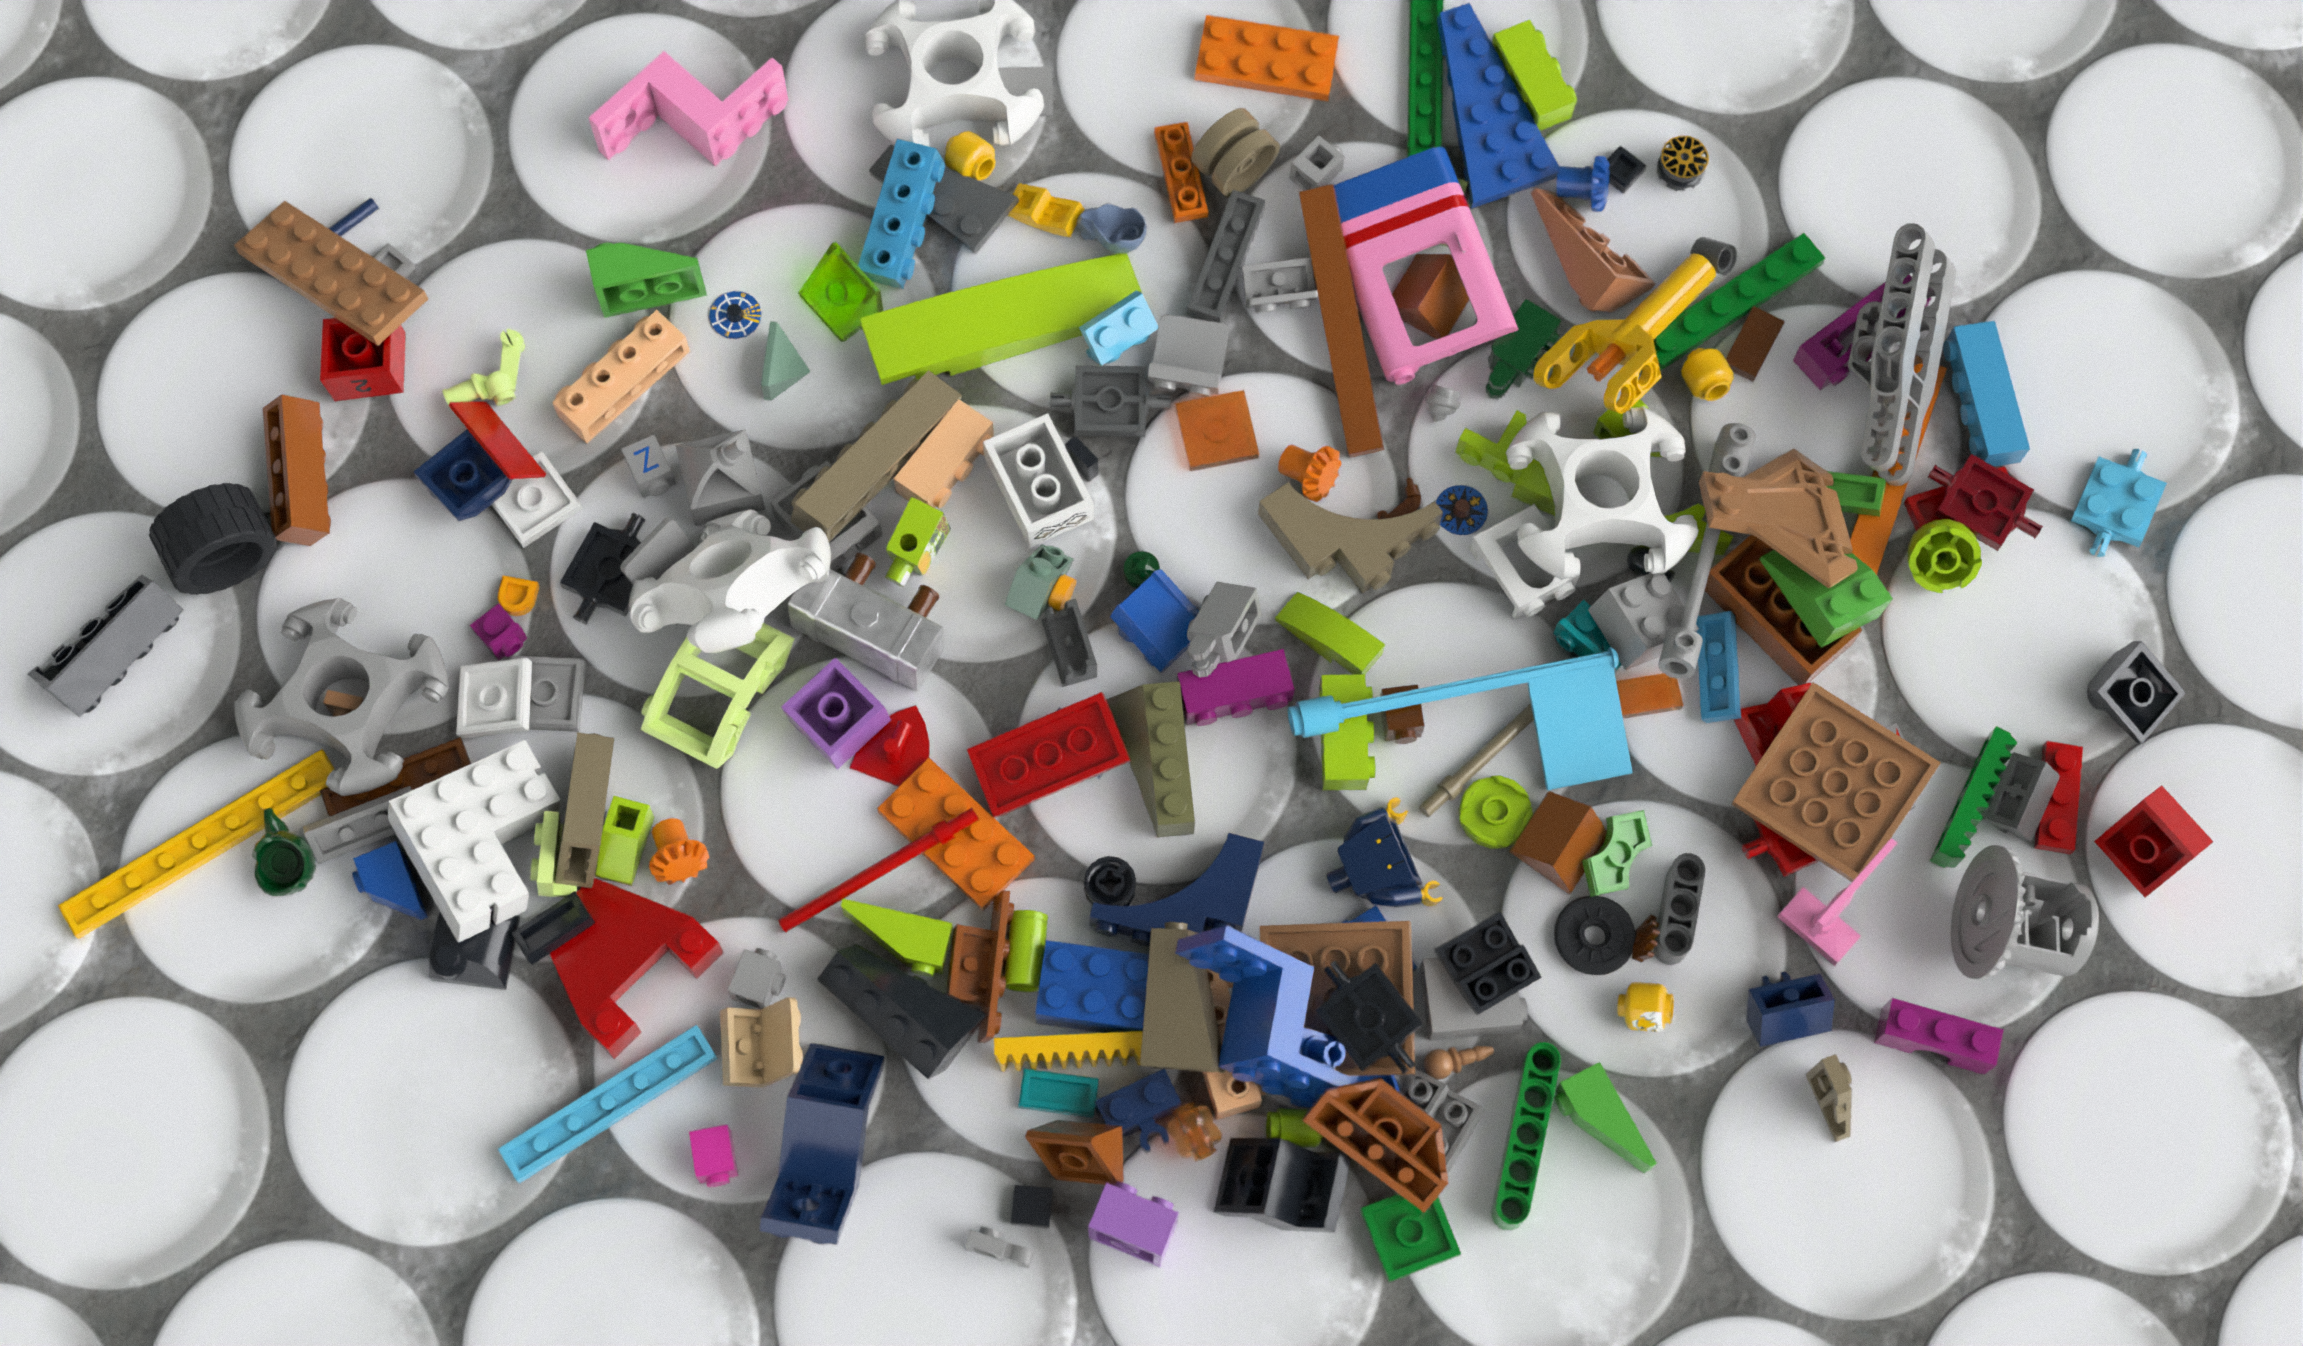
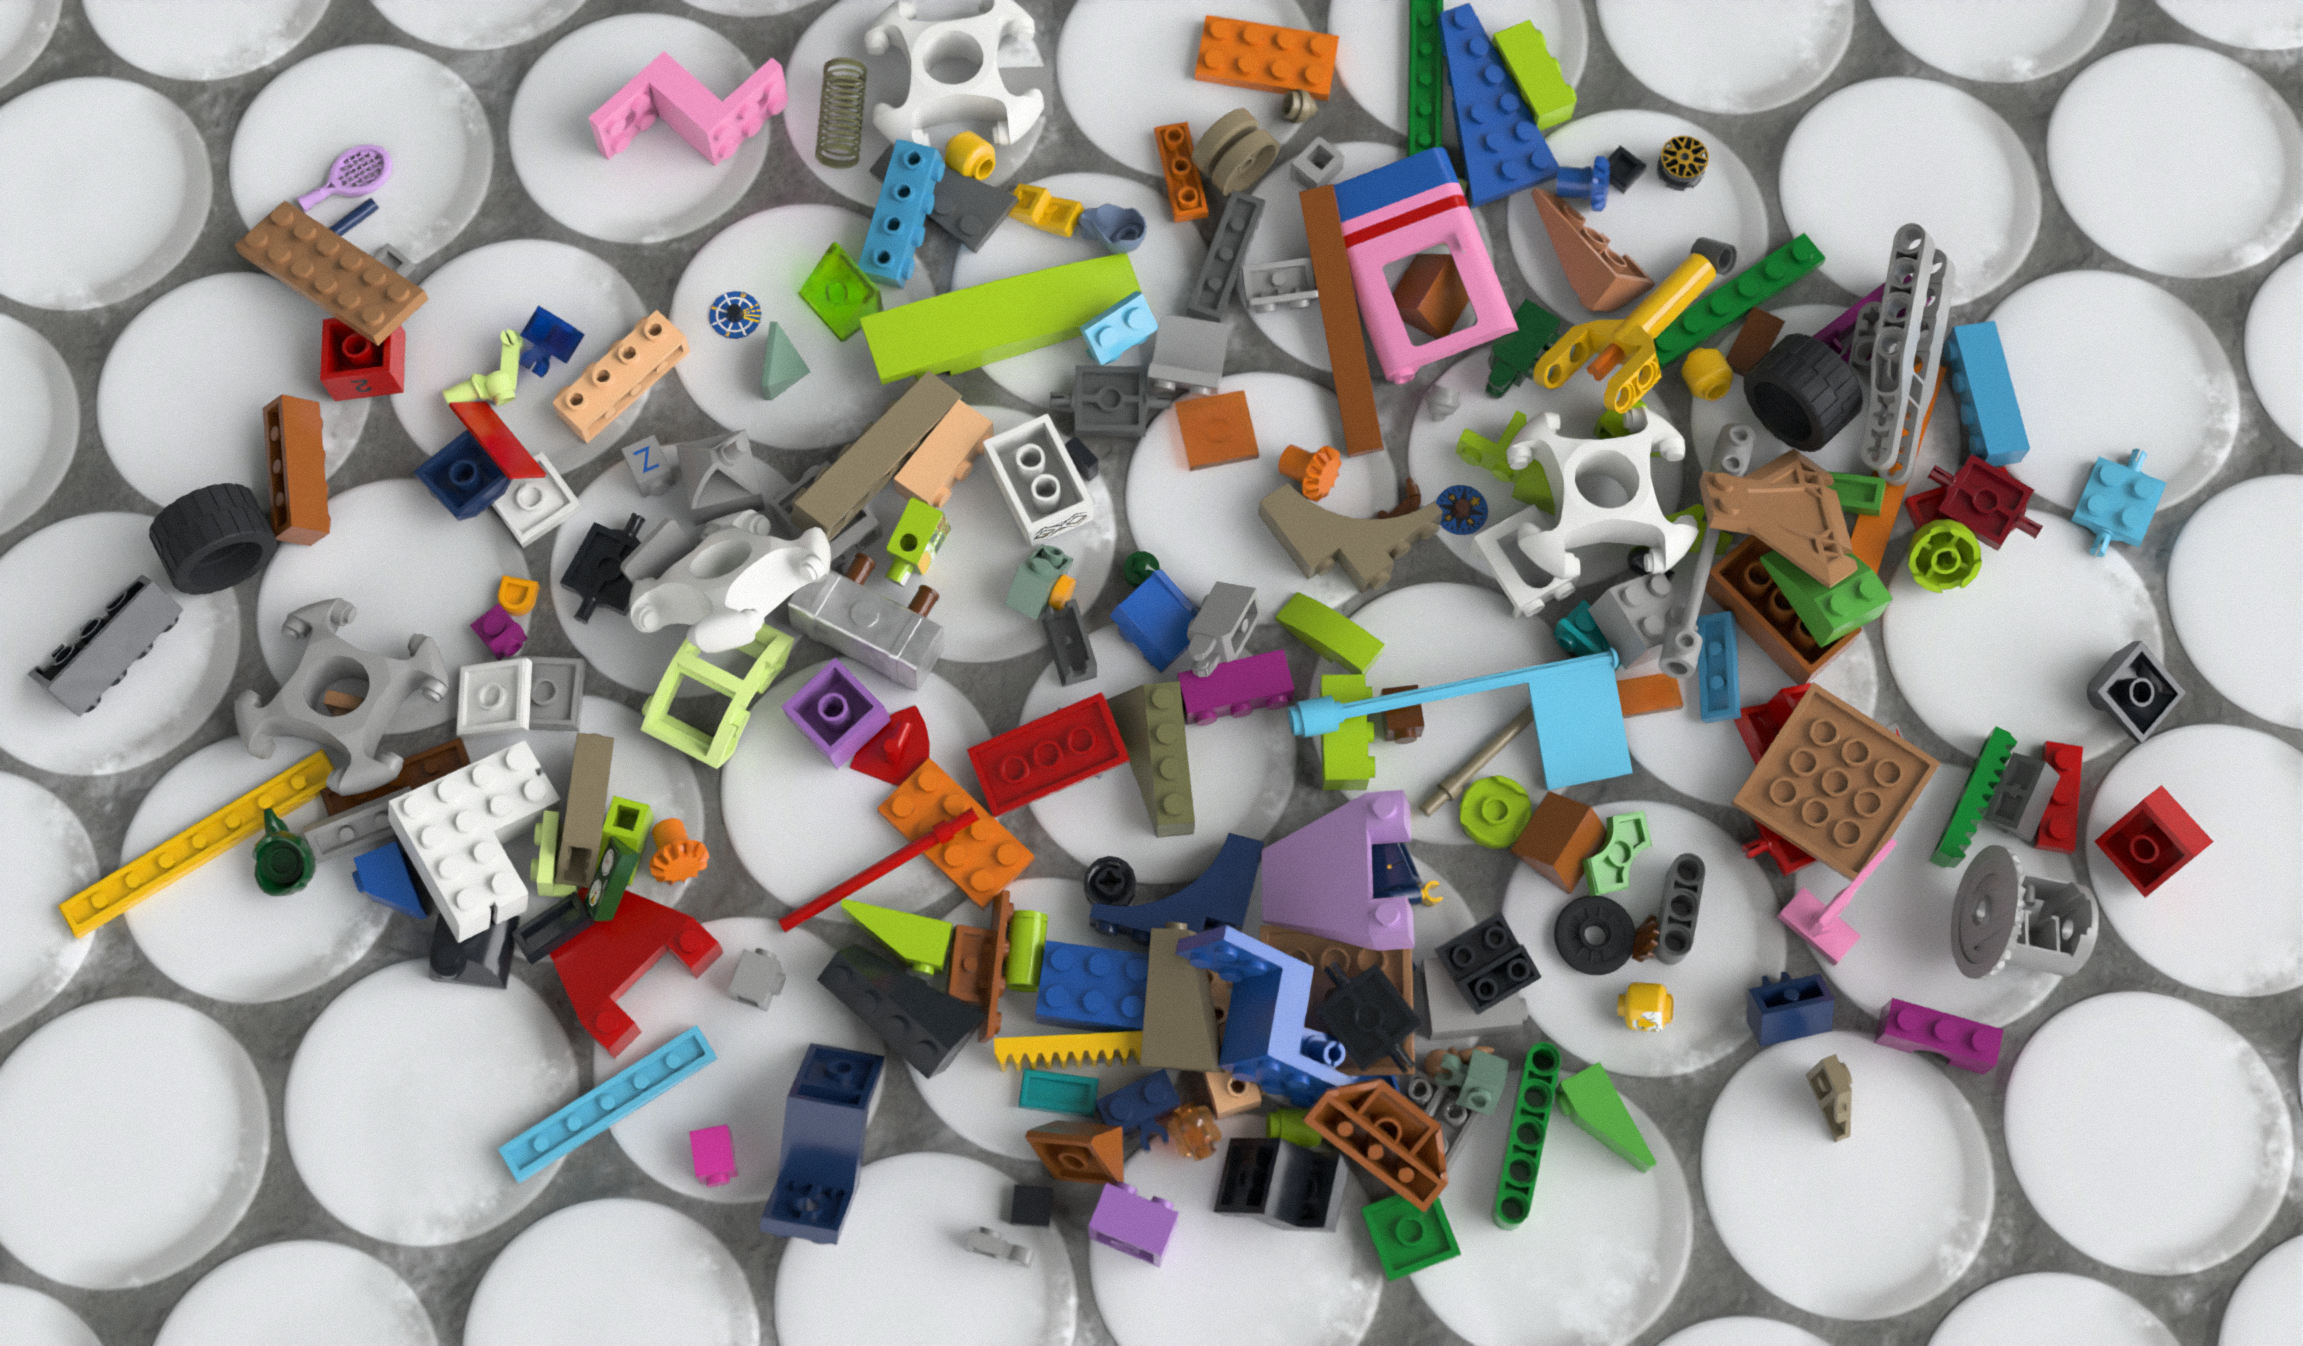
(335, 186): none -> lavender piece
(550, 338): none -> clear blue brick
(610, 880): none -> dark green slope
(641, 278): bright green slope -> none
(760, 1044): tan bracket -> none
(842, 81): none -> olive piece
(1298, 106): none -> dark tan plate
(1323, 875): none -> lavender wedge
(1479, 1080): none -> sand green brick
(1803, 392): none -> black tyre

